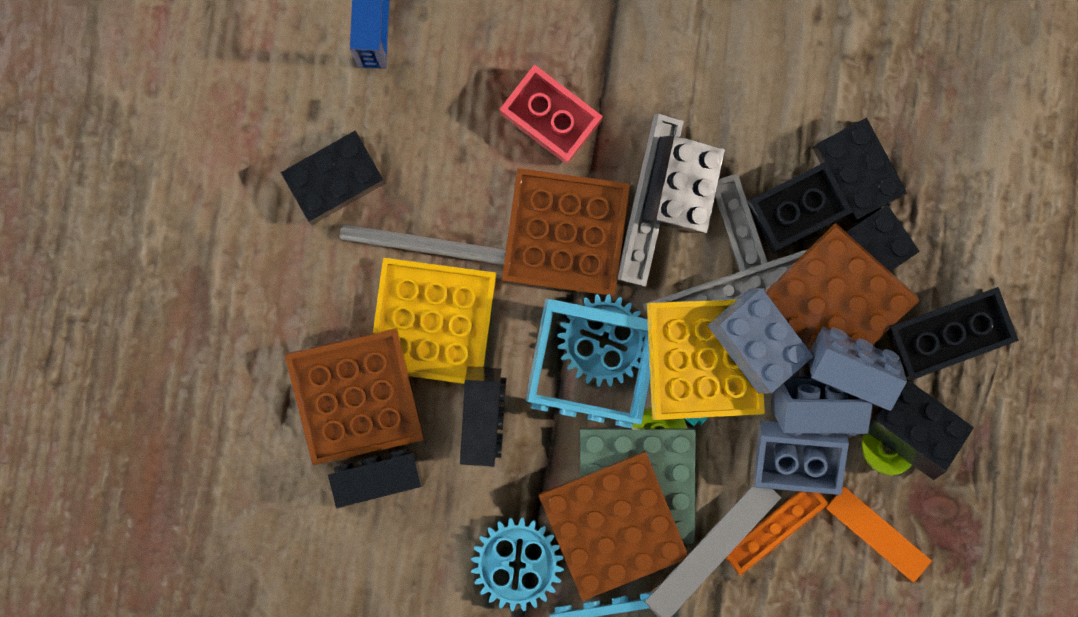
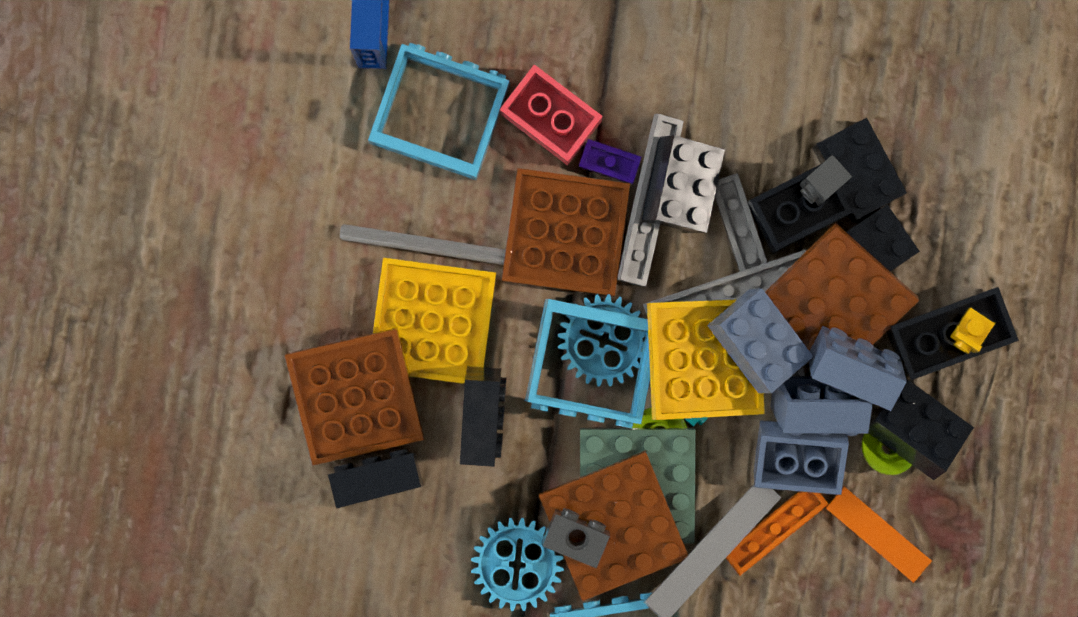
(333, 177): black brick -> none
(442, 62): none -> medium azure window
(586, 551): none -> dark grey brick
(610, 161): none -> dark purple plate
(824, 181): none -> dark grey brick
(971, 331): none -> yellow bracket

